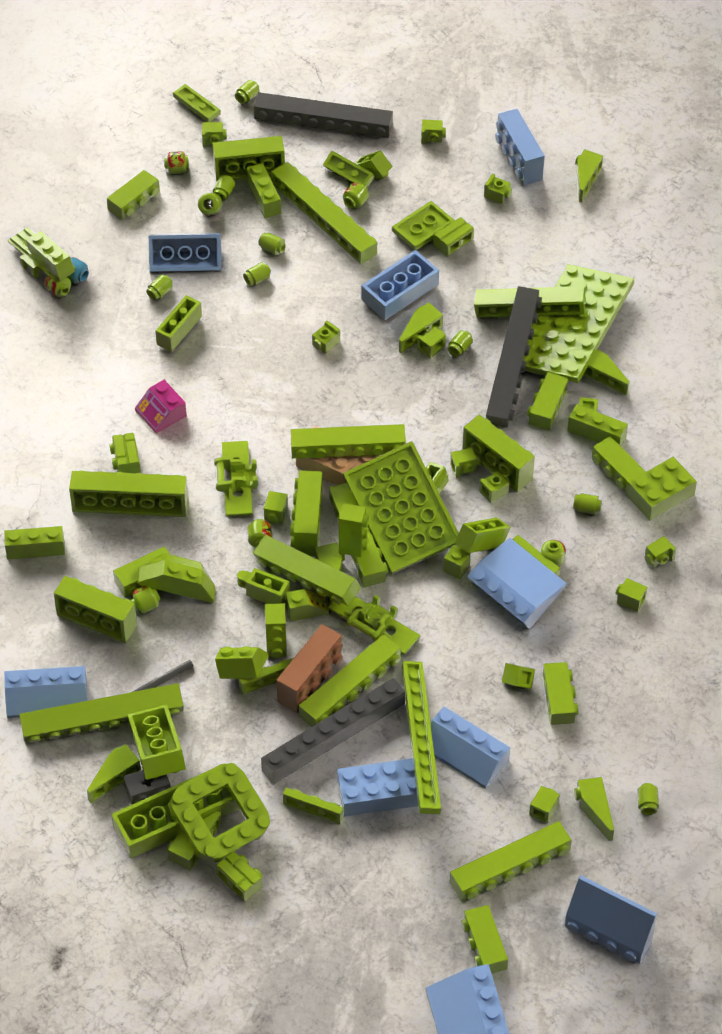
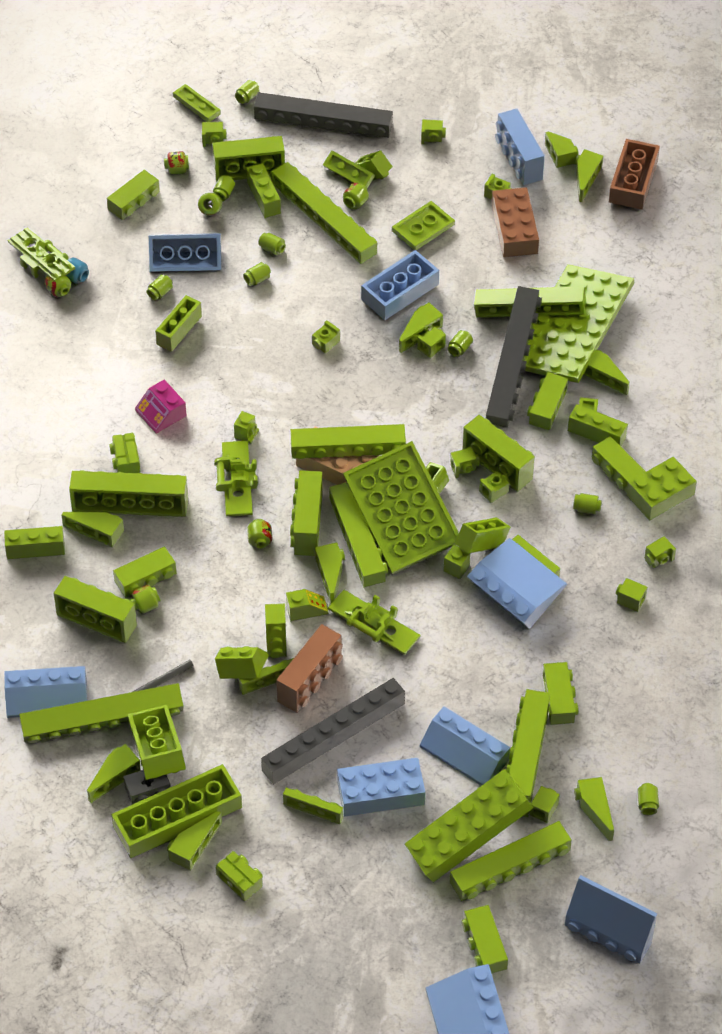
(50, 255): lime brick -> none
(96, 525): none -> lime slope
(178, 576): lime wedge -> none
(195, 828): lime plate -> none
(245, 427): none -> lime brick
(263, 586): lime brick -> none
(275, 507): lime brick -> none
(306, 570): lime brick -> none
(350, 681): lime brick -> none
(353, 530): lime brick -> none
(421, 738): lime plate -> none
(453, 236): lime brick -> none
(468, 825): none -> lime brick
(515, 222): none -> nougat brick
(518, 675): lime panel -> none
(528, 740): none -> lime brick
(554, 551): lime head -> none
(561, 149): none -> lime slope
(634, 174): none -> nougat brick

